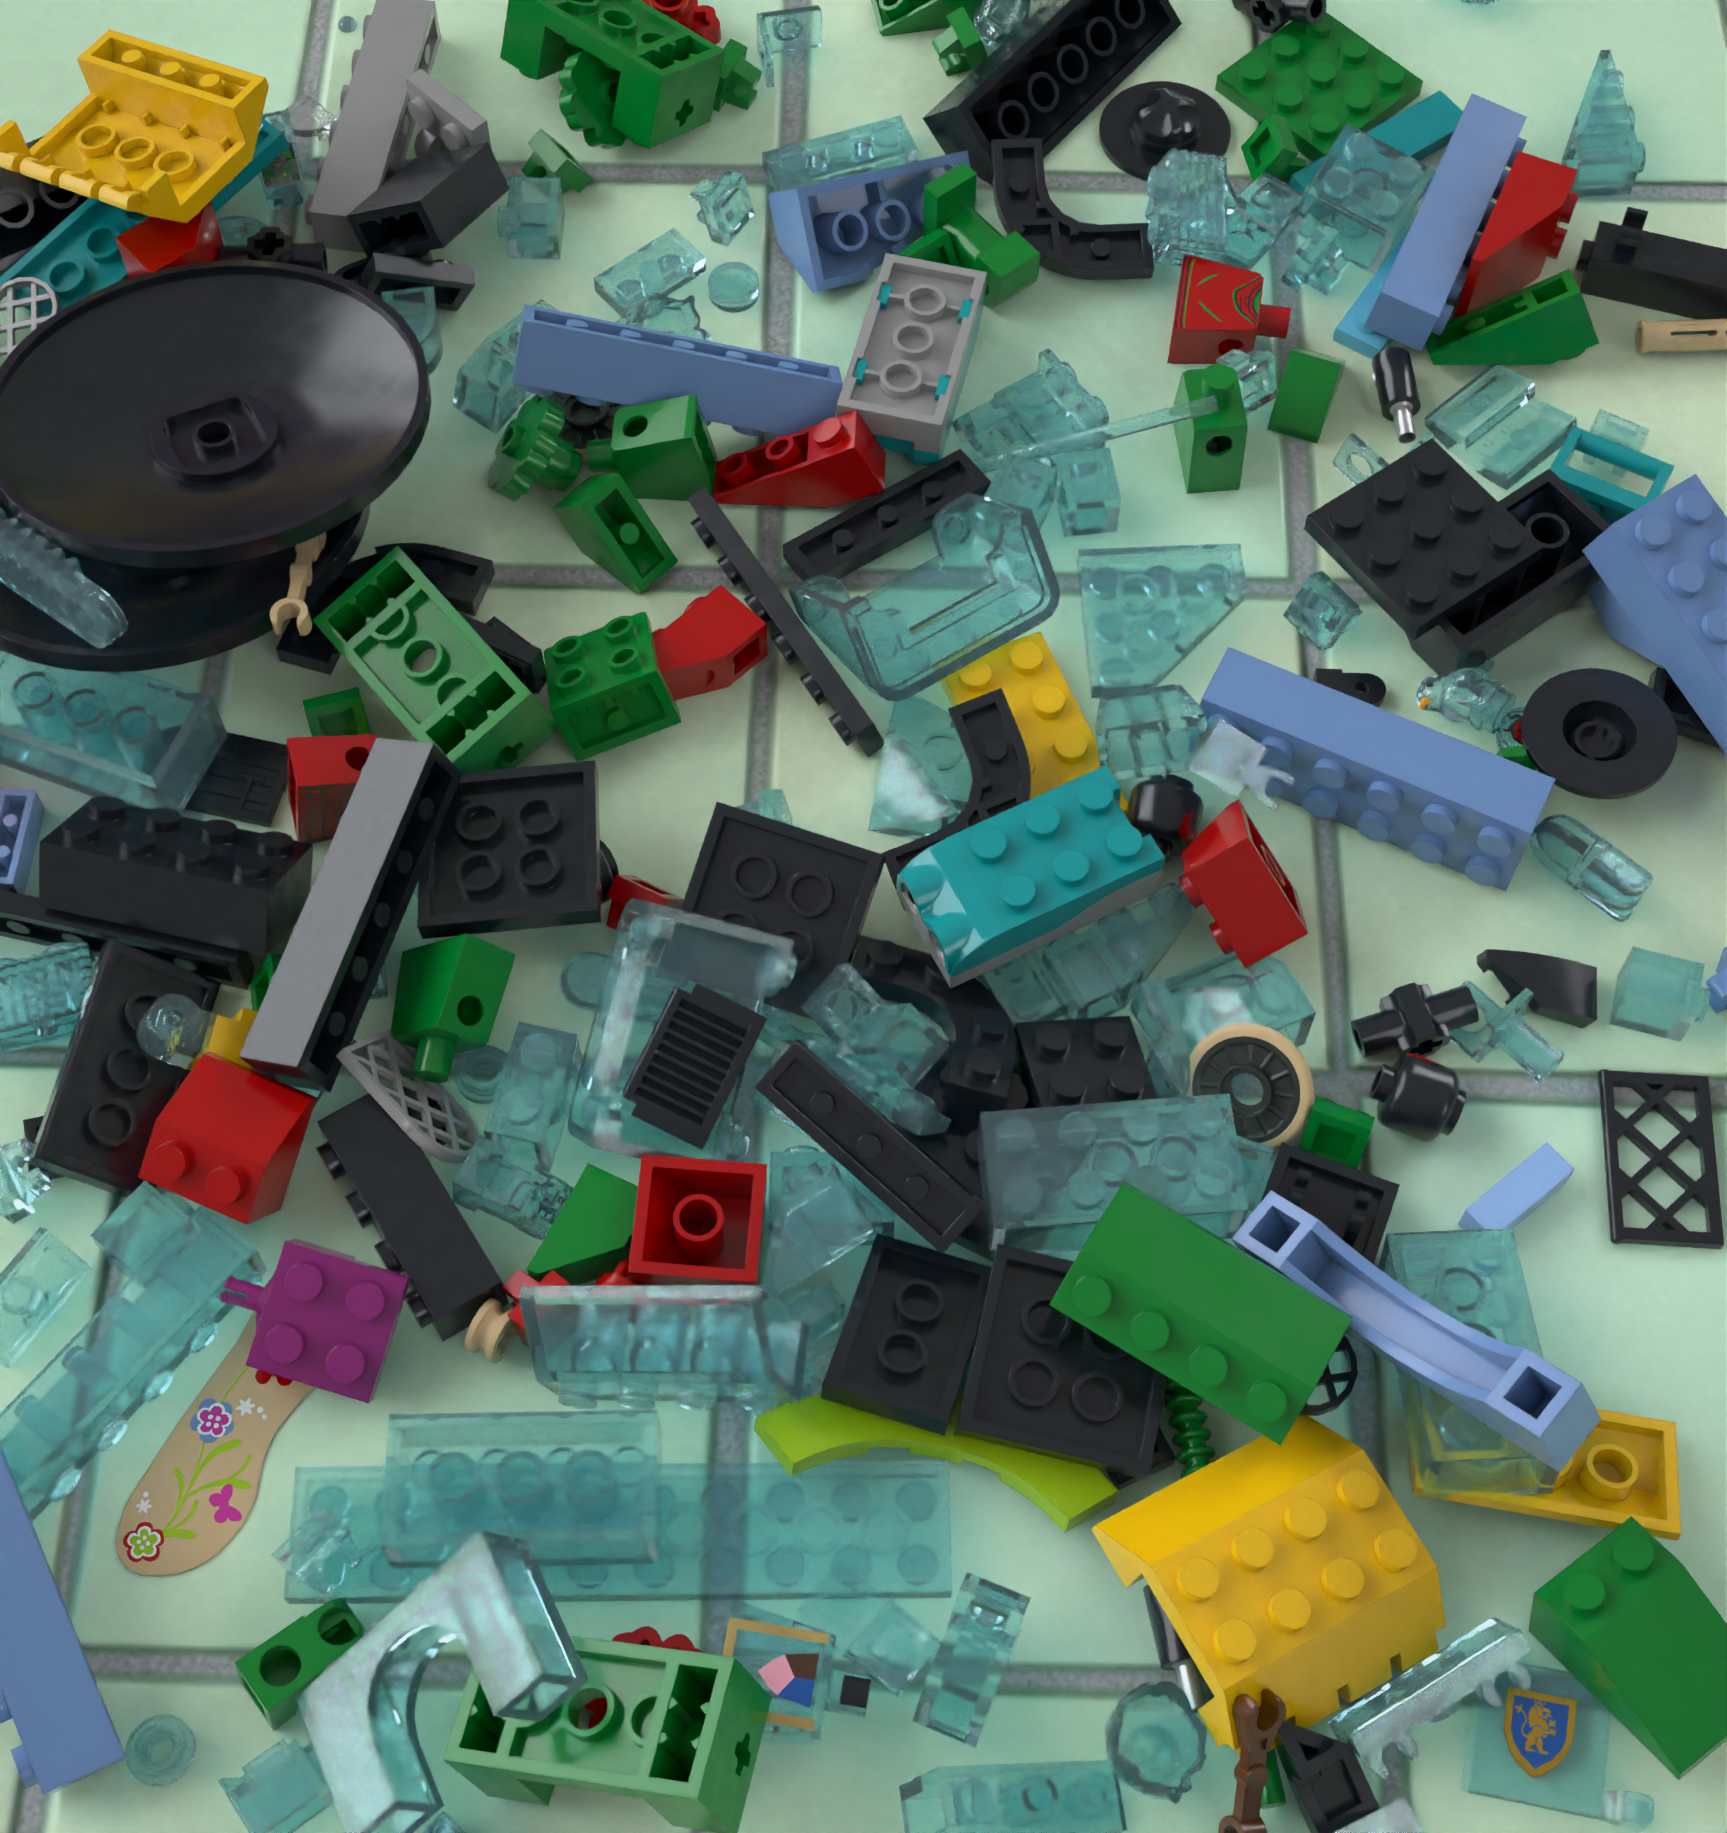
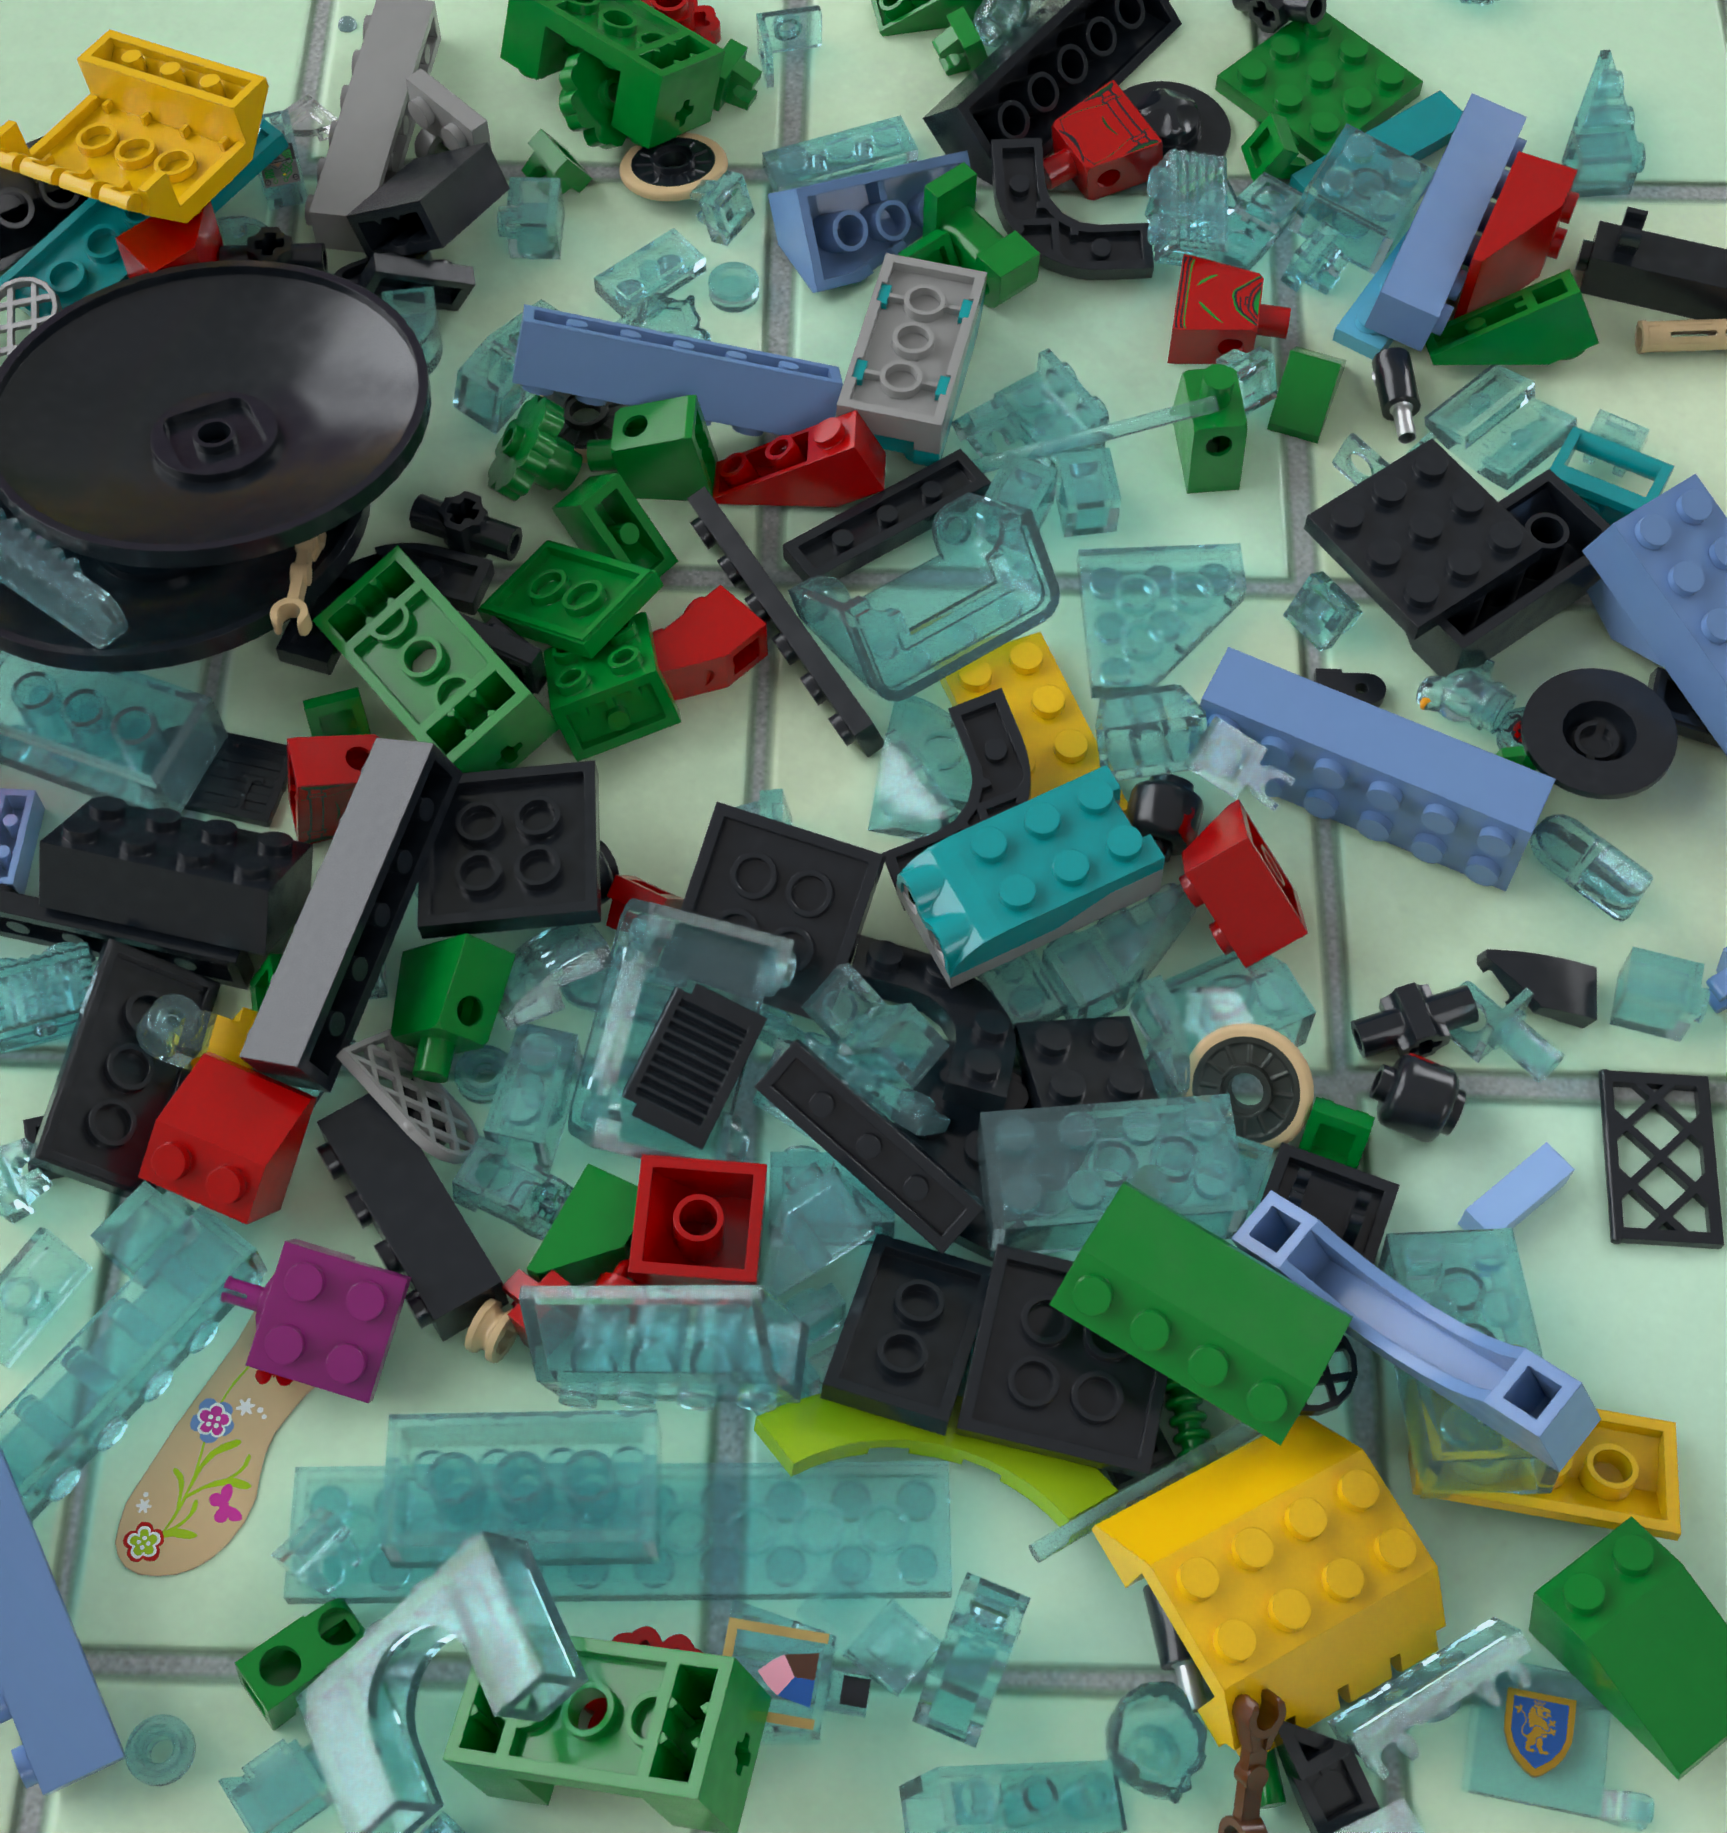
(466, 526): none -> black axle
(546, 963): none -> clear light blue slope
(571, 598): none -> green tile
(649, 170): none -> wheel
(1102, 145): none -> red torso
(1142, 1489): none -> clear light blue axle

